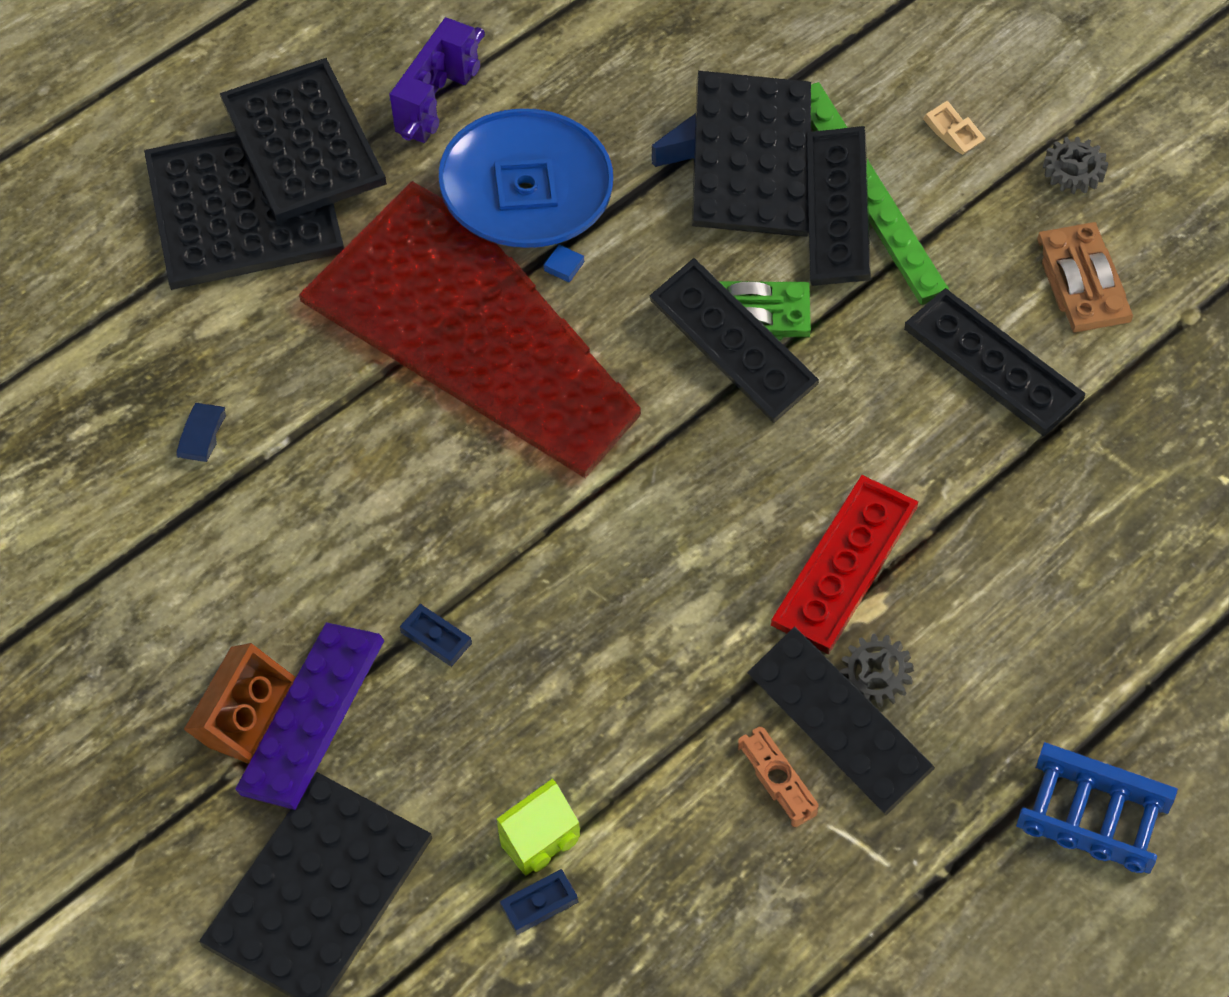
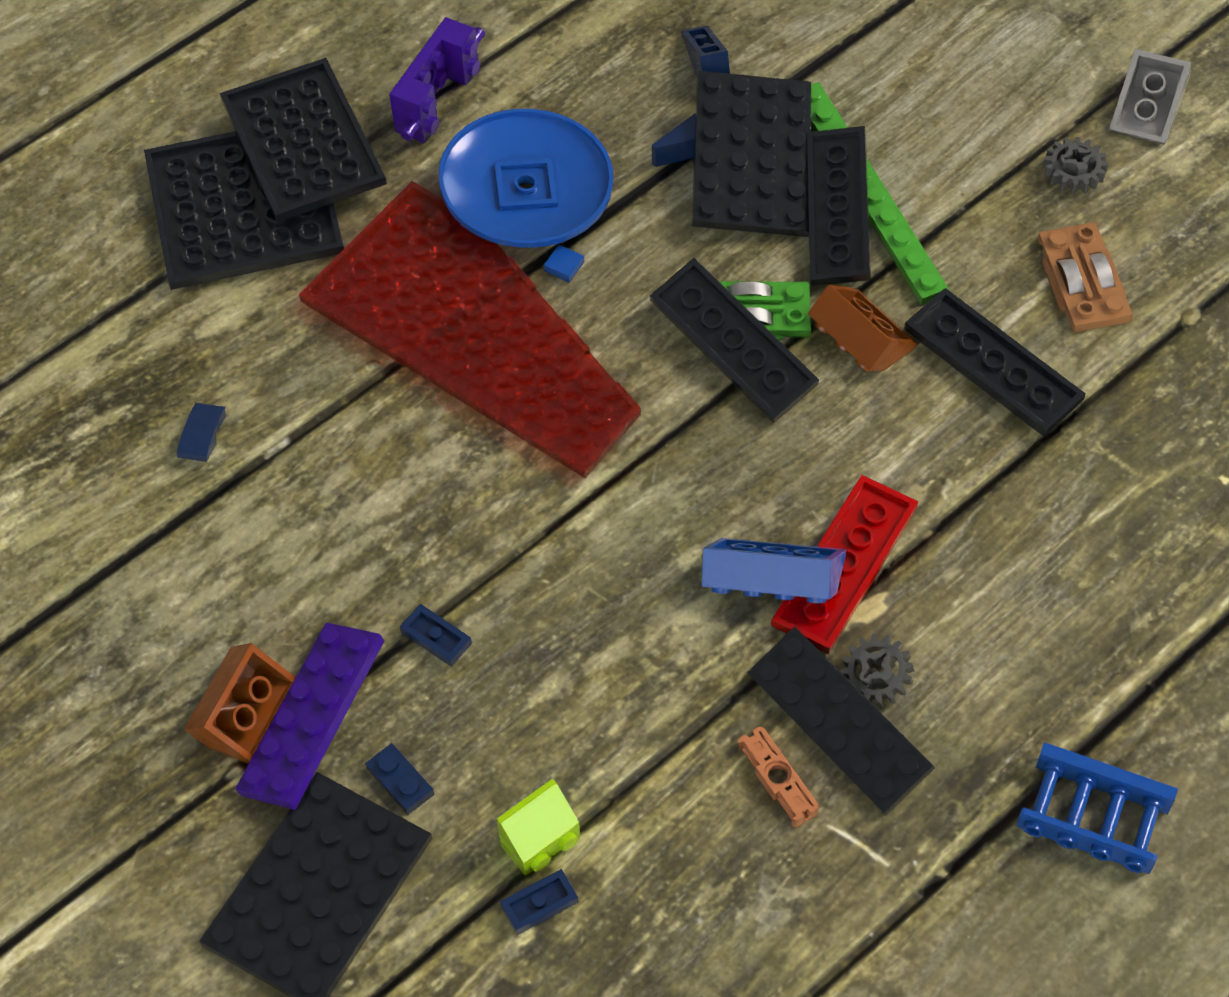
(399, 779): none -> dark blue plate
(706, 50): none -> dark blue slope
(772, 569): none -> blue slope
(860, 328): none -> dark orange slope
(952, 129): tan slope -> none
(1151, 96): none -> light grey slope

